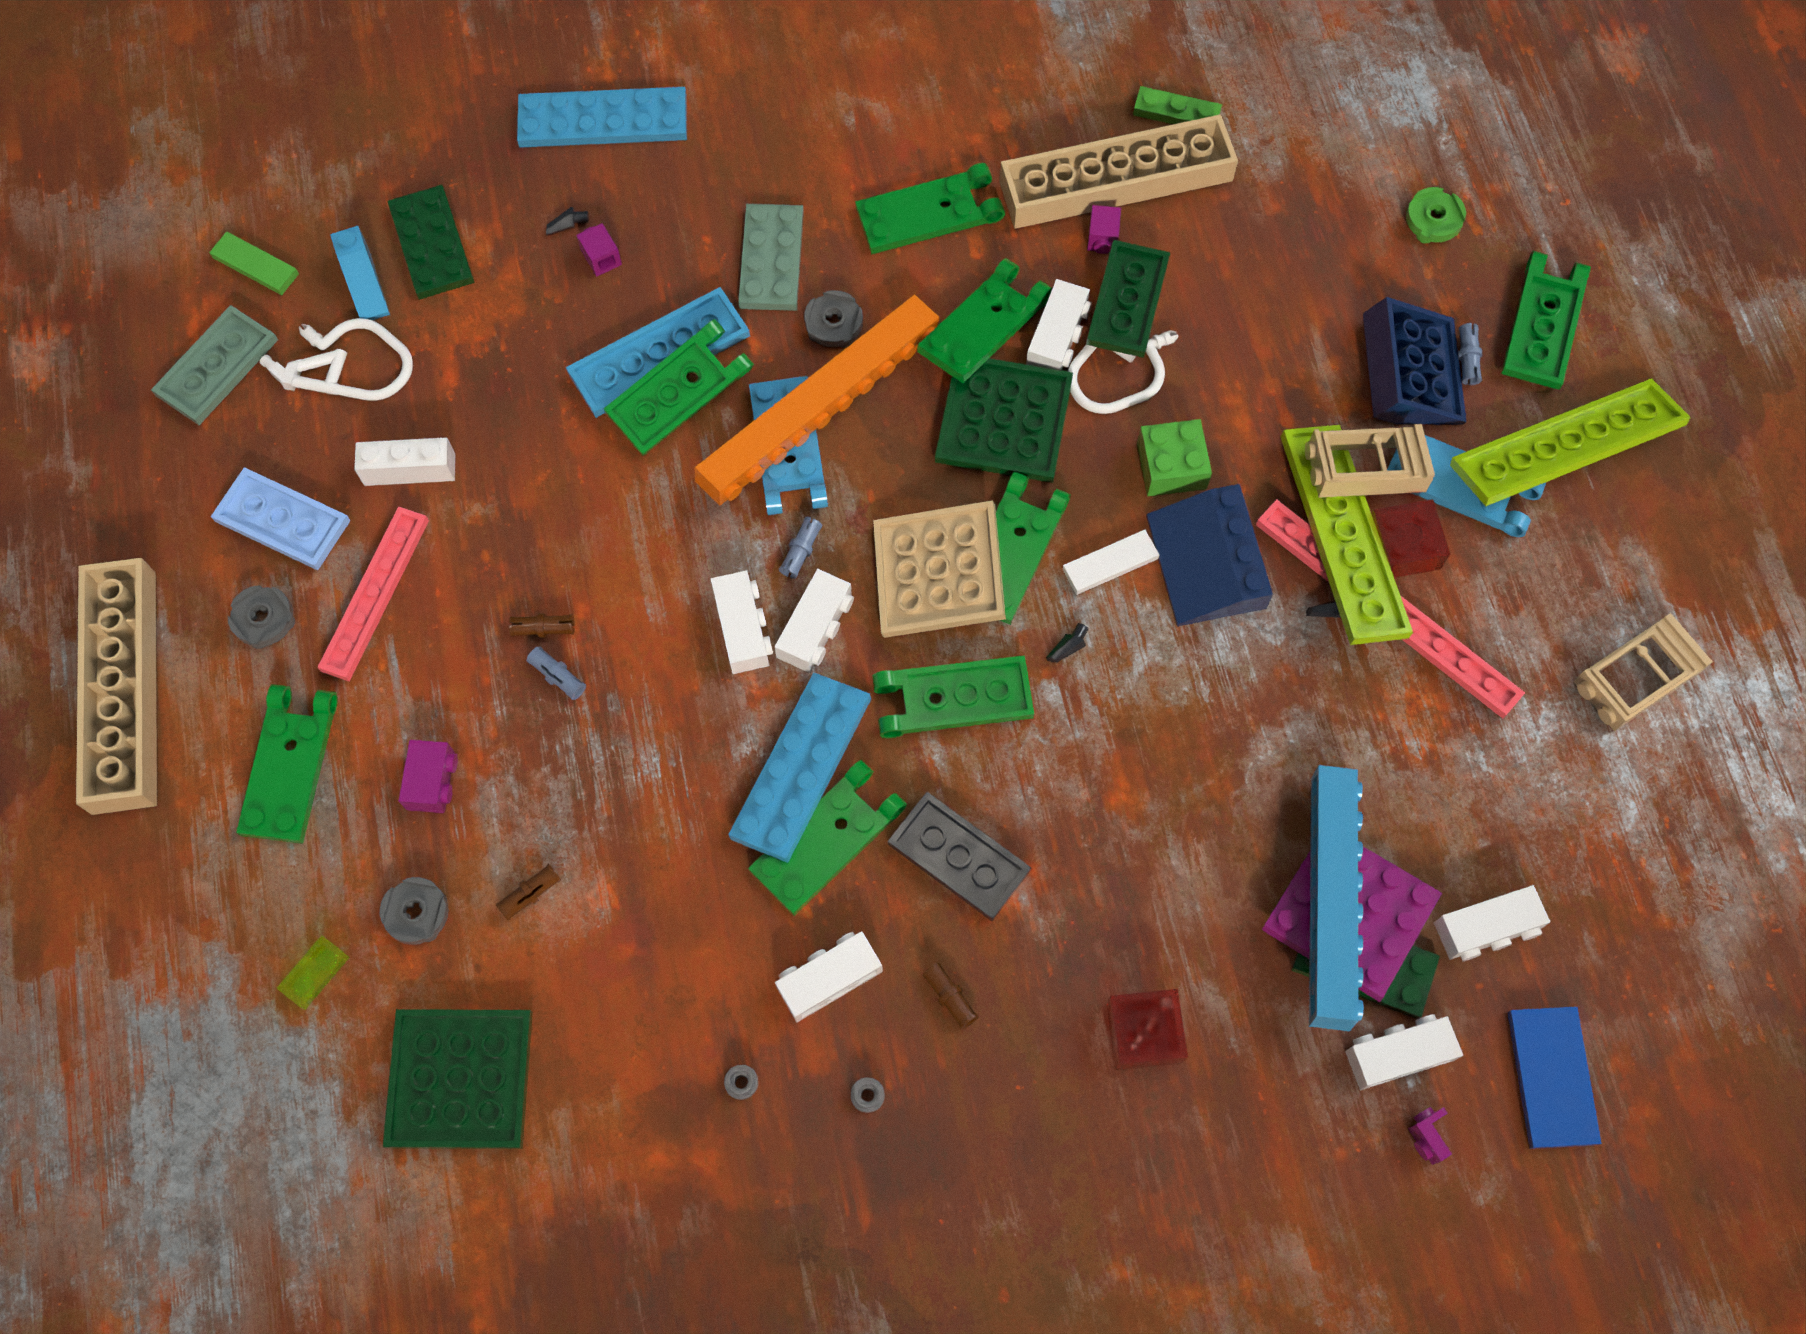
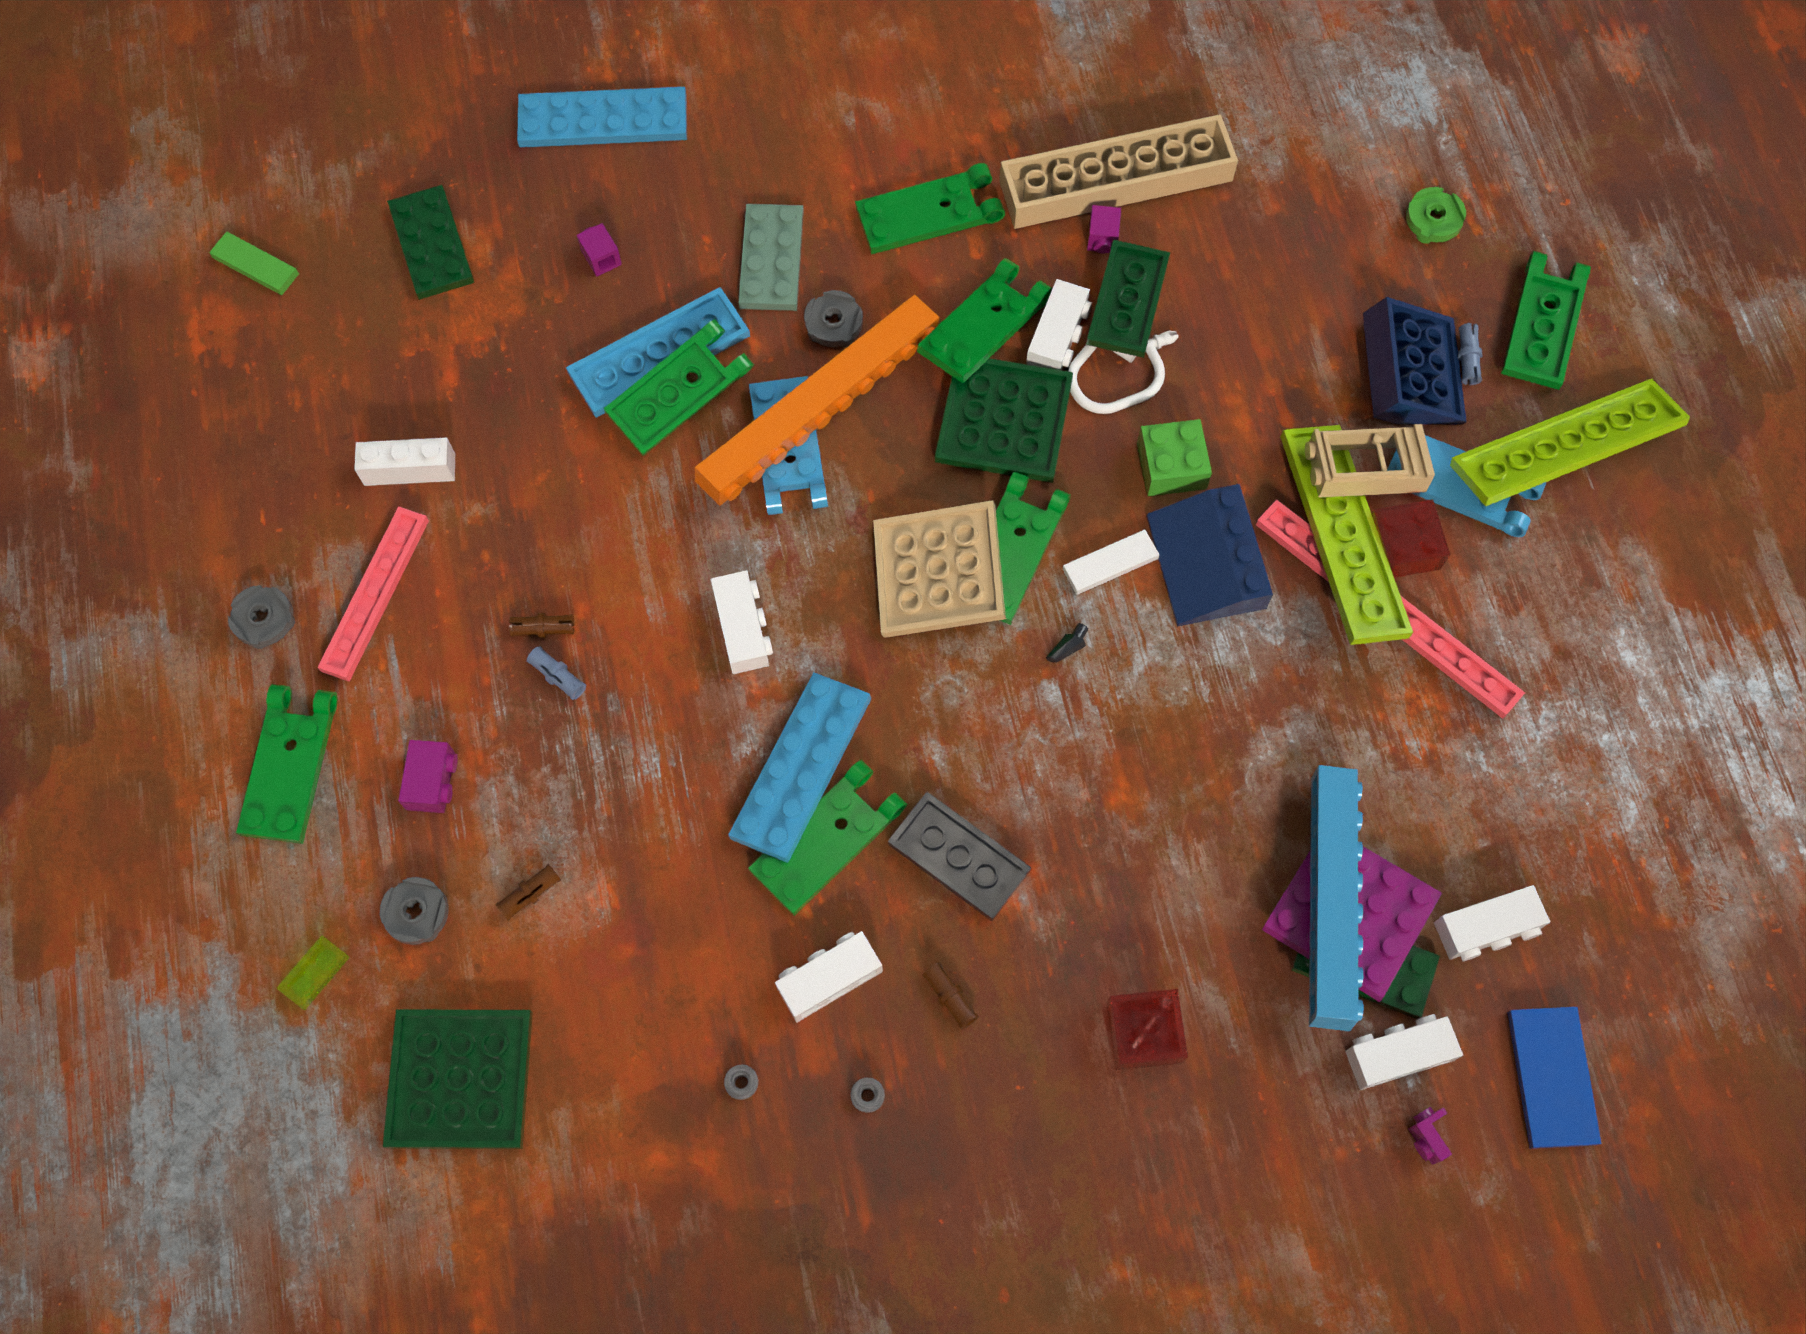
(116, 687): tan brick -> none
(214, 365): sand green plate -> none
(280, 518): light blue plate -> none
(291, 378): white piece -> none
(360, 273): dark azure slope -> none
(567, 221): black bar -> none
(800, 547): sand blue pin -> none
(814, 621): white brick -> none
(969, 694): green hinge -> none
(1172, 107): bright green plate -> none
(1326, 609): black bar -> none
(1677, 646): tan door -> none

